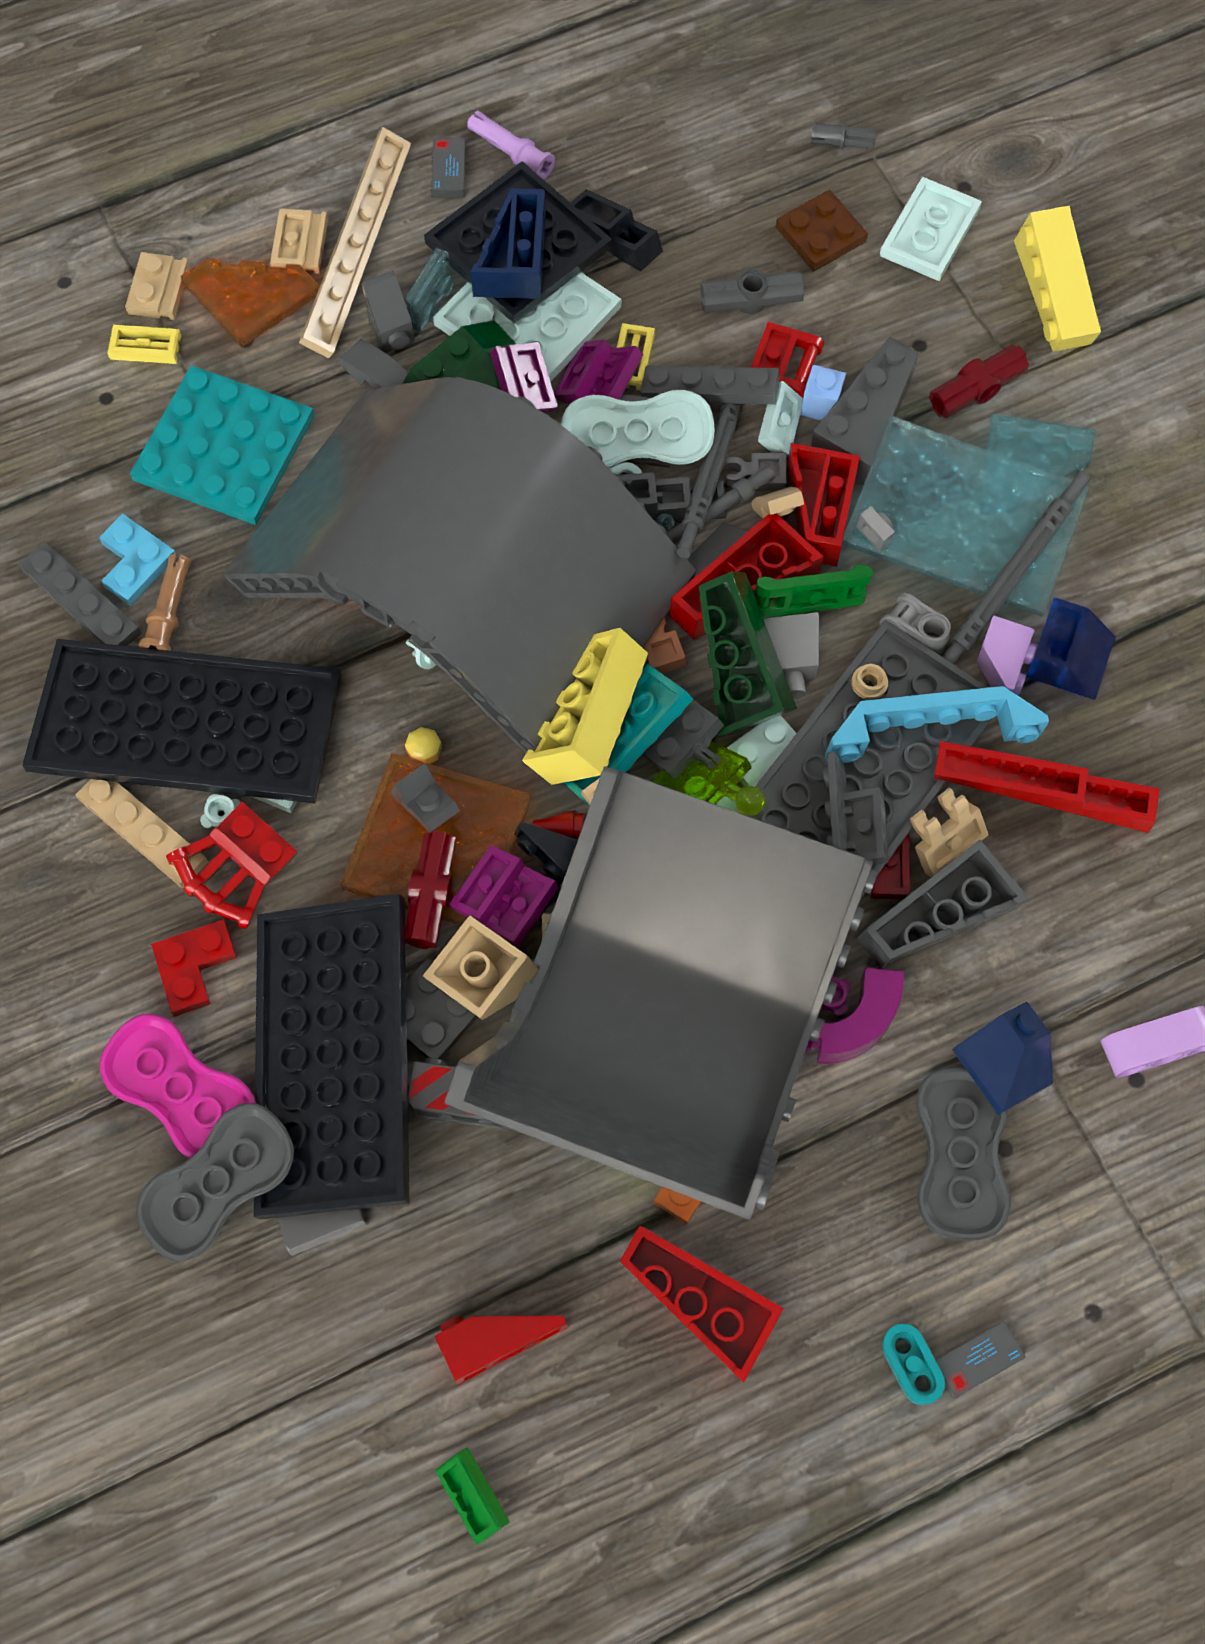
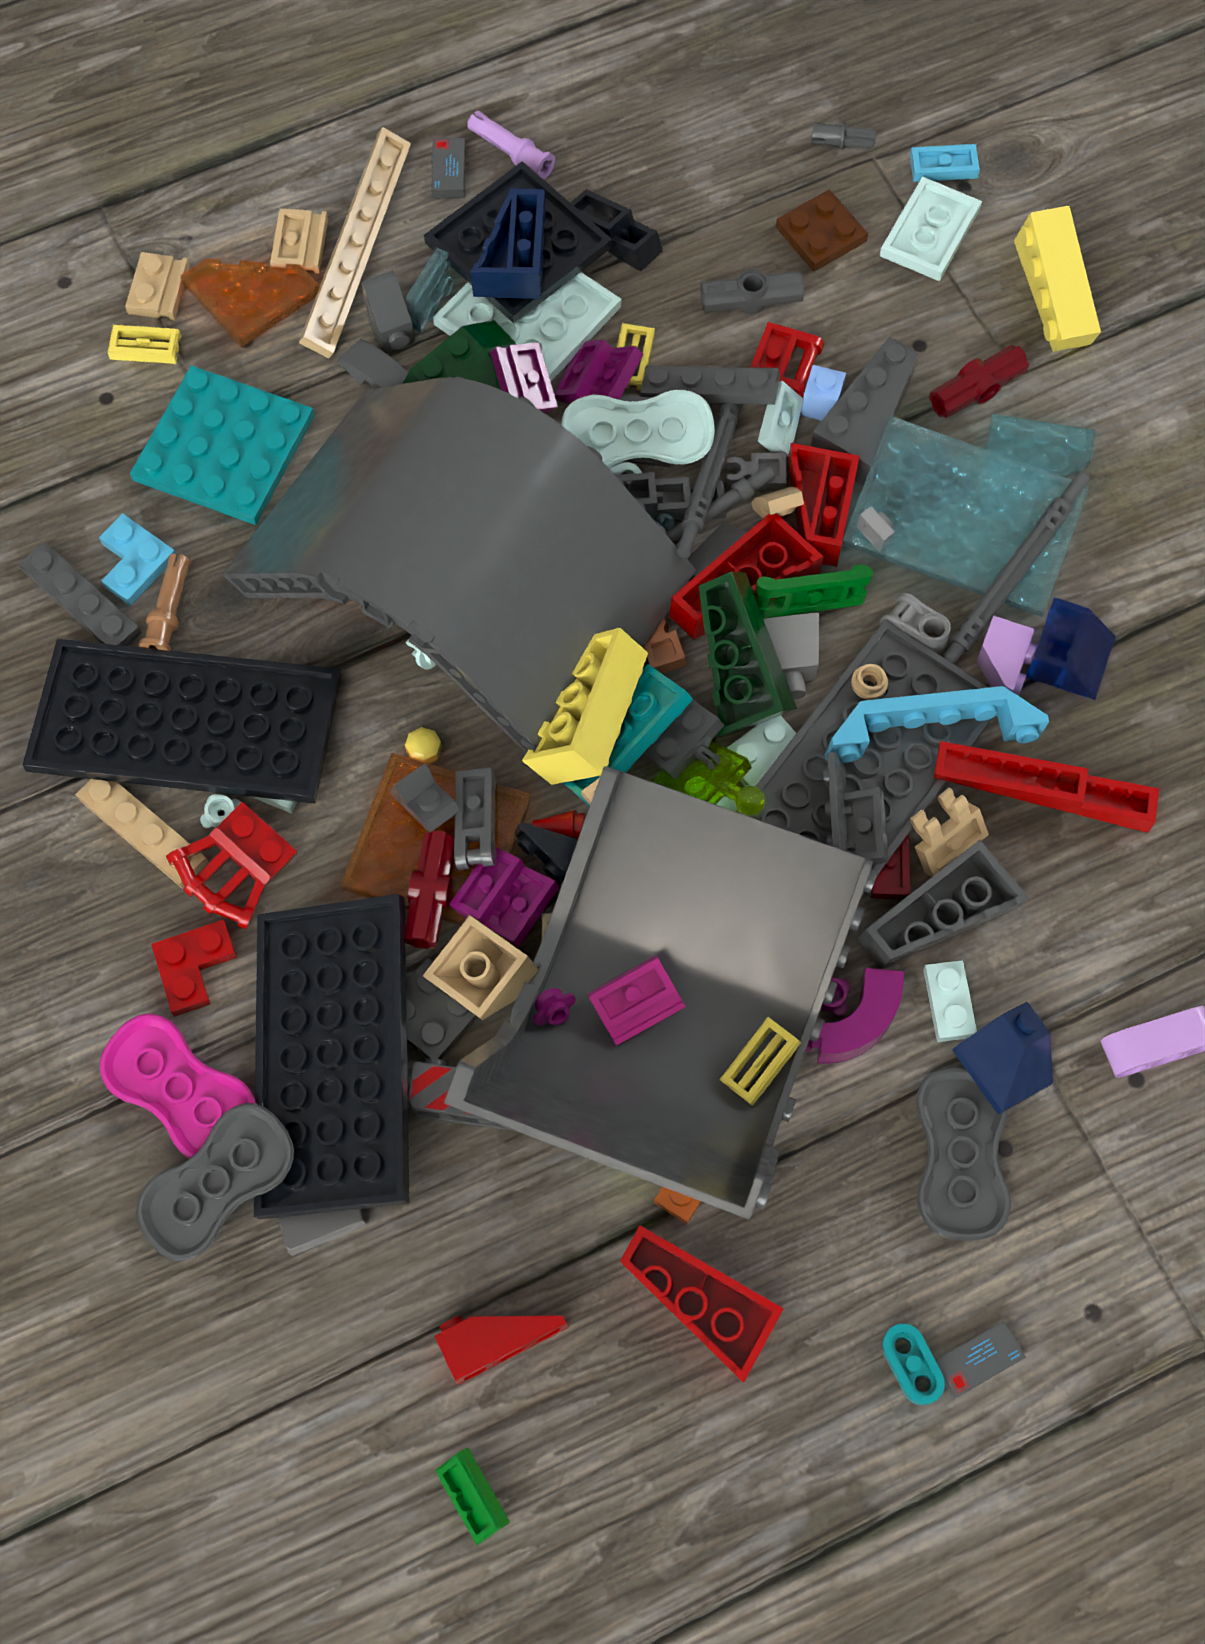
(476, 819): none -> dark grey plate
(553, 1007): none -> magenta plate
(636, 1000): none -> dark pink plate
(773, 1068): none -> light yellow tile
(944, 162): none -> medium azure plate
(949, 1001): none -> light aqua plate

